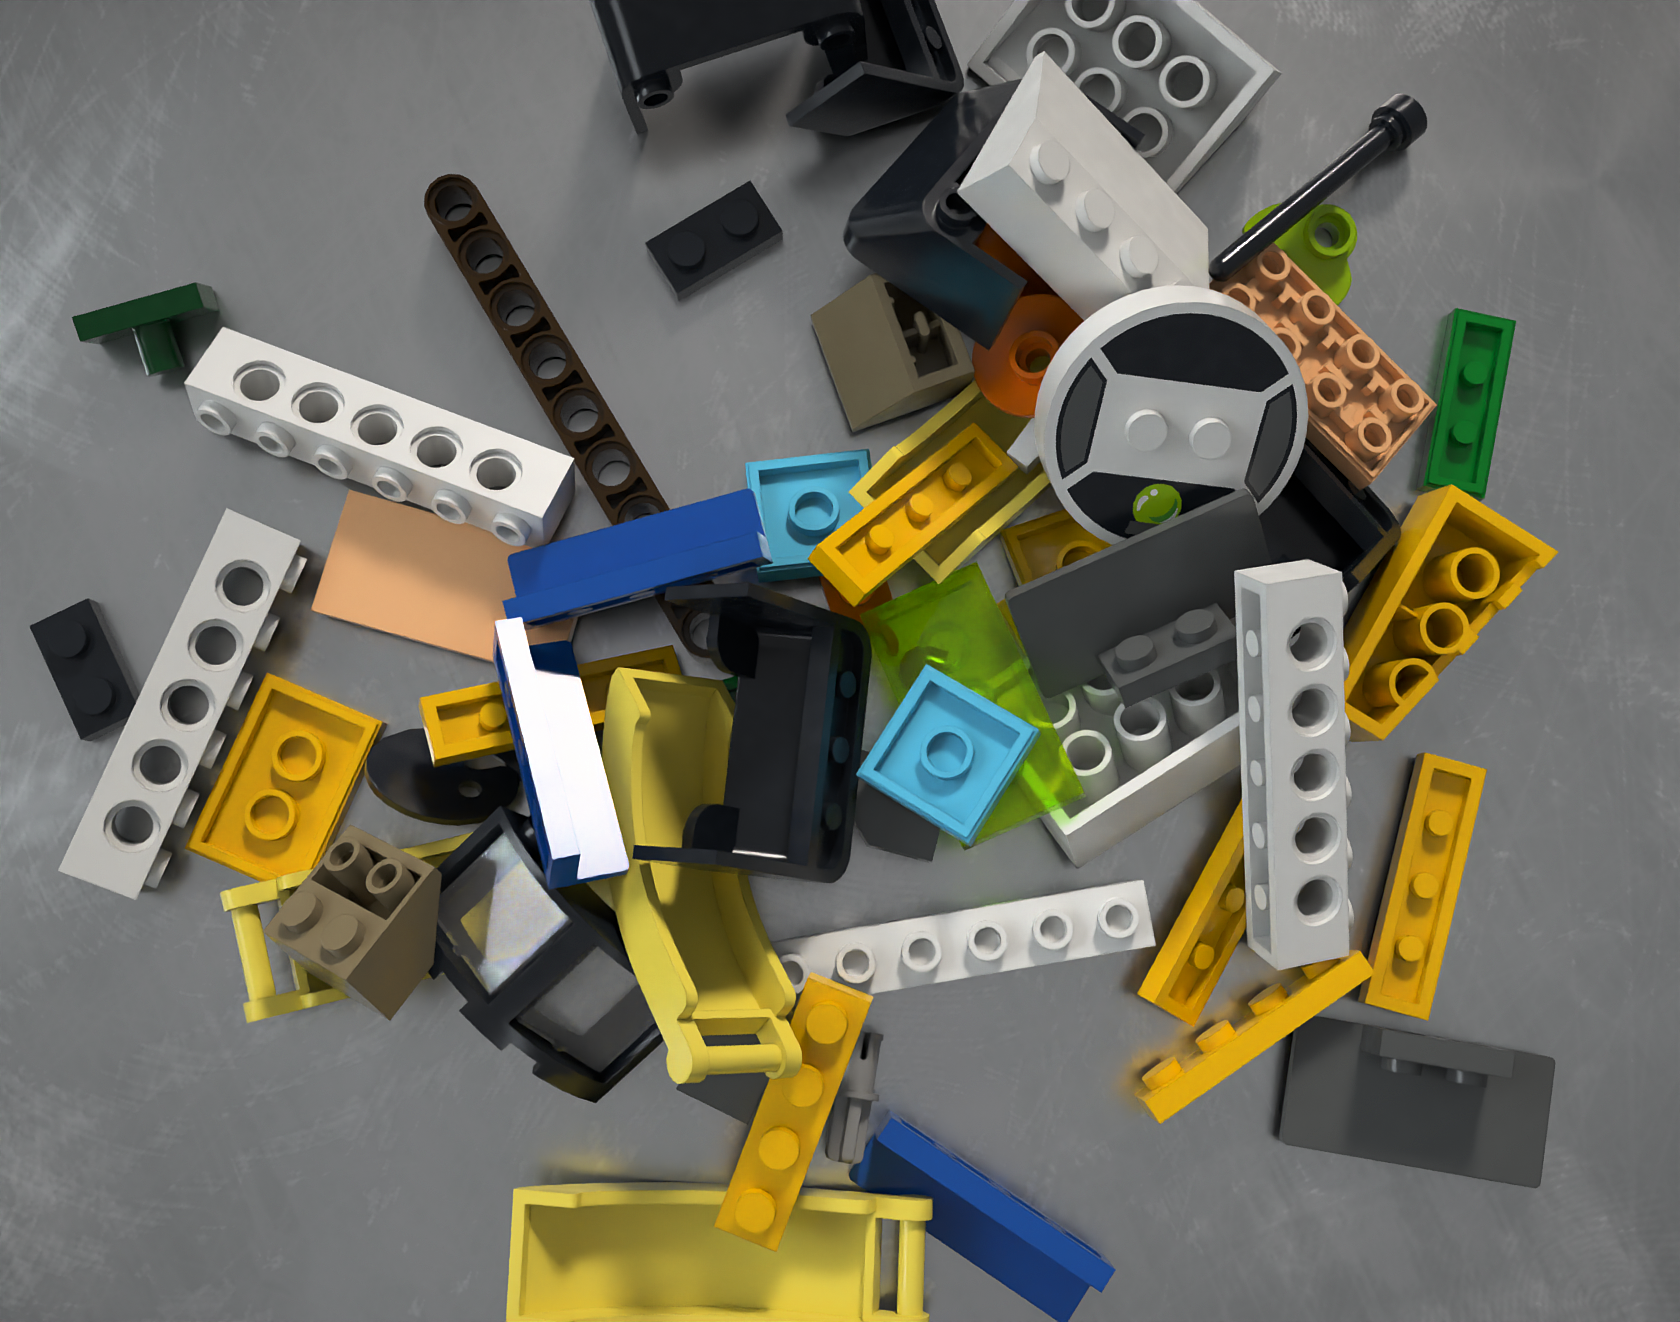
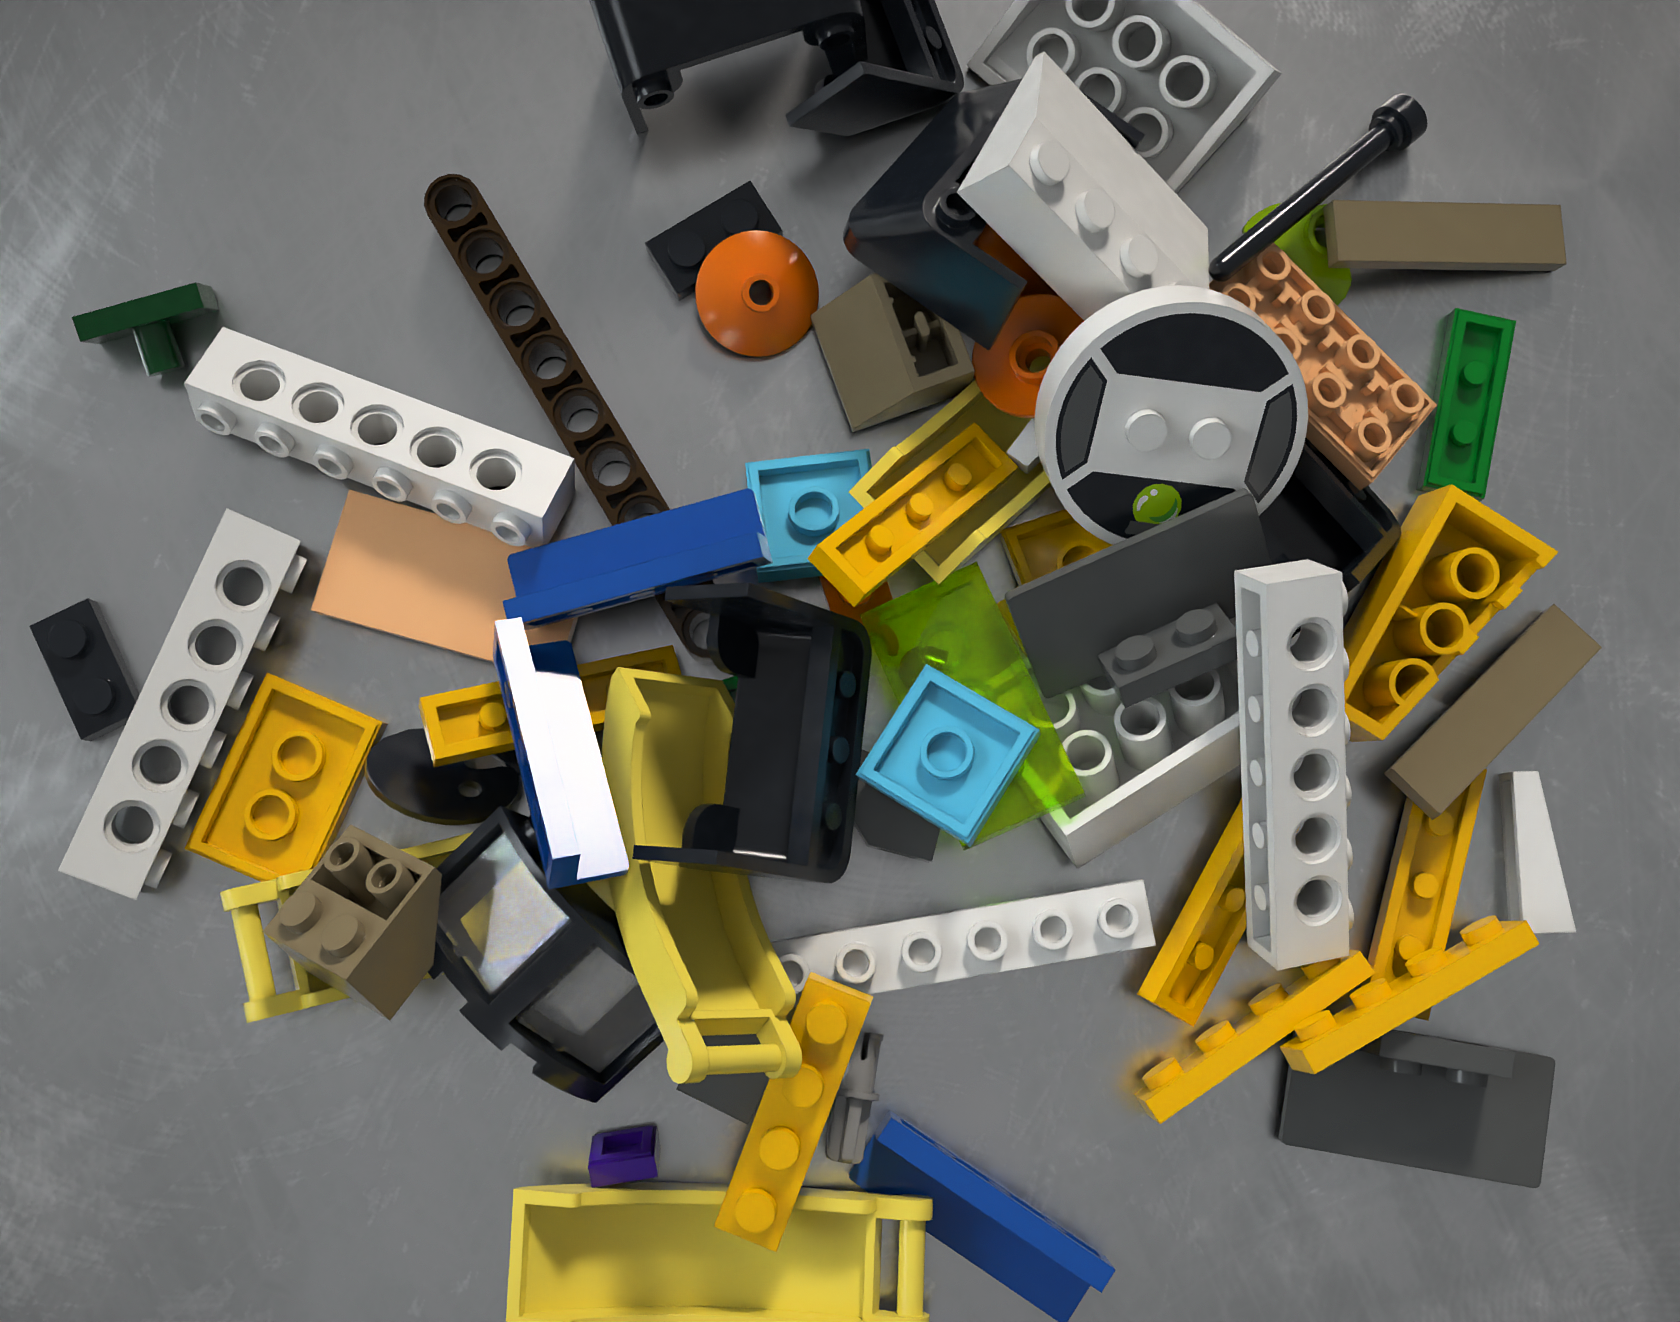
(624, 1156): none -> dark purple tile
(725, 300): none -> orange dish
(1386, 1005): none -> yellow plate
(1444, 235): none -> dark tan tile
(1492, 711): none -> dark tan tile
(1531, 858): none -> white piece

